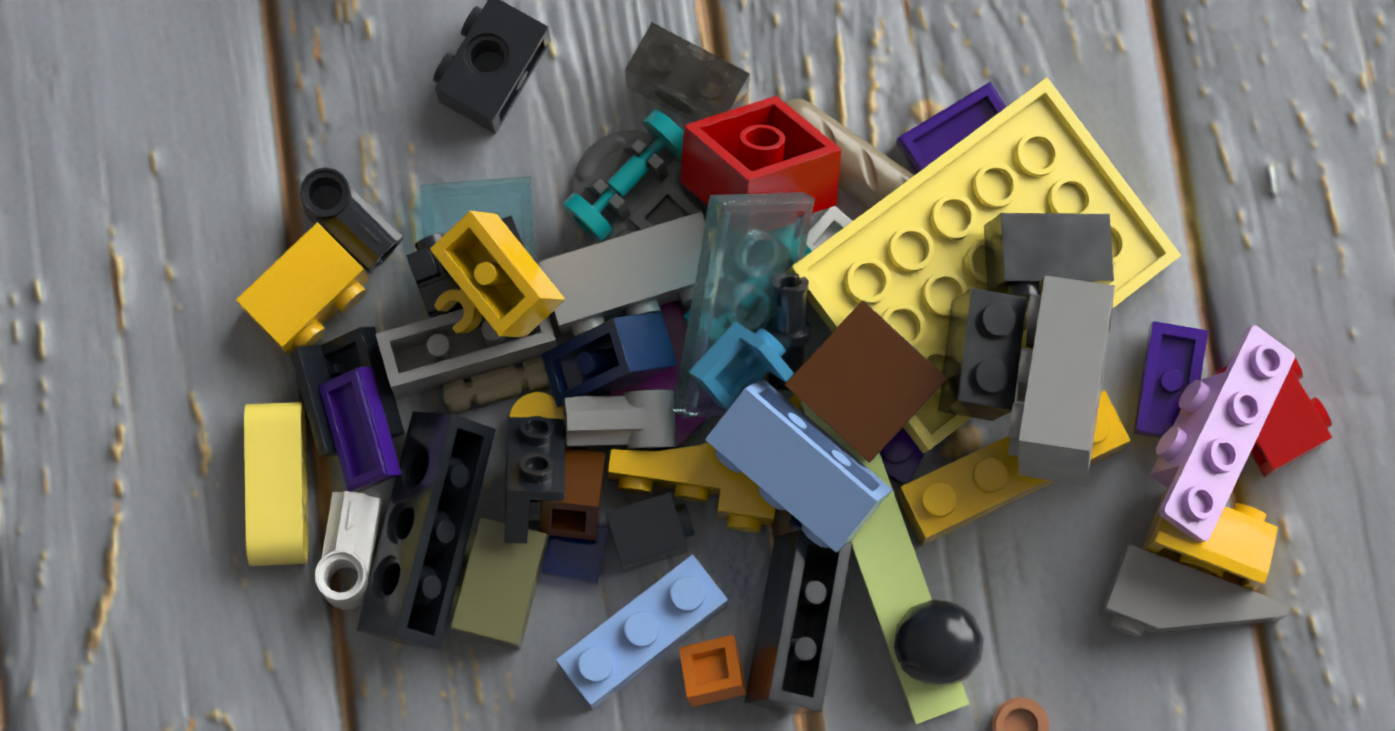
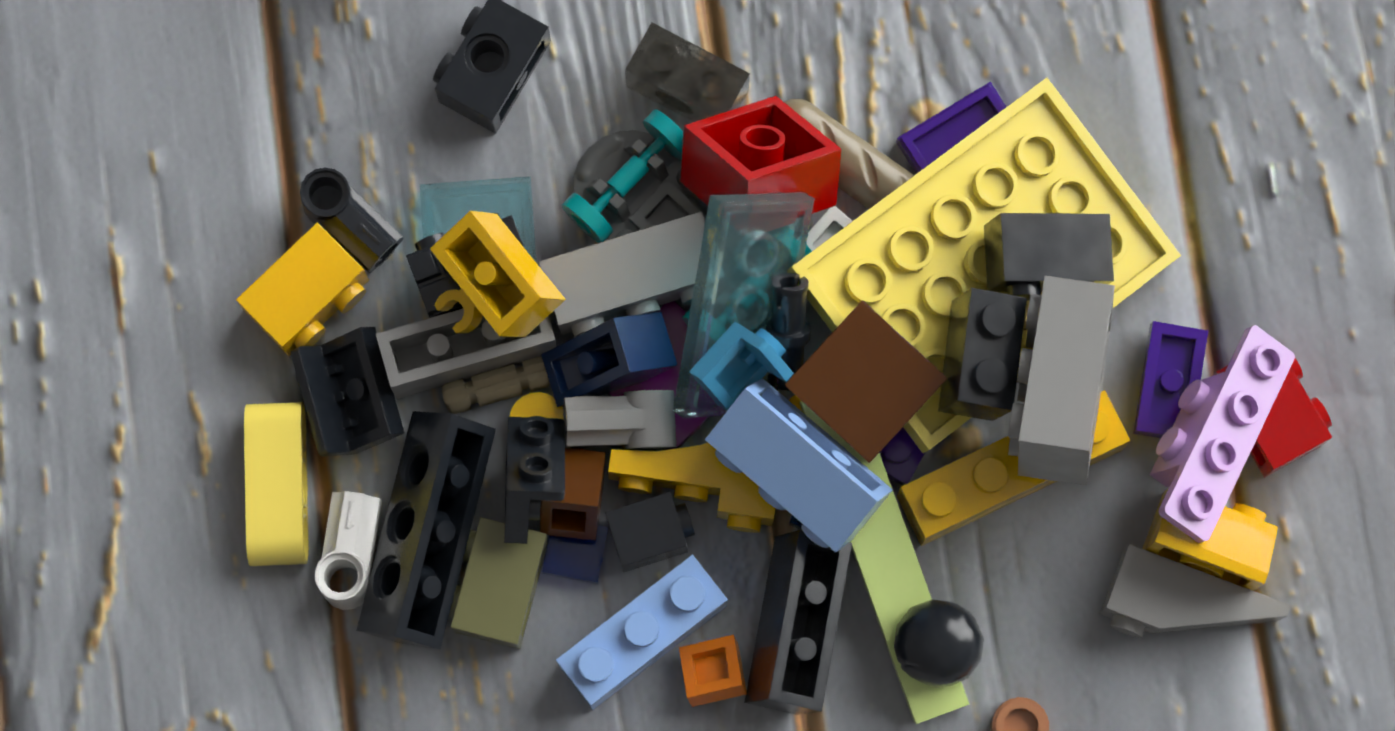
(359, 429): dark purple tile -> none

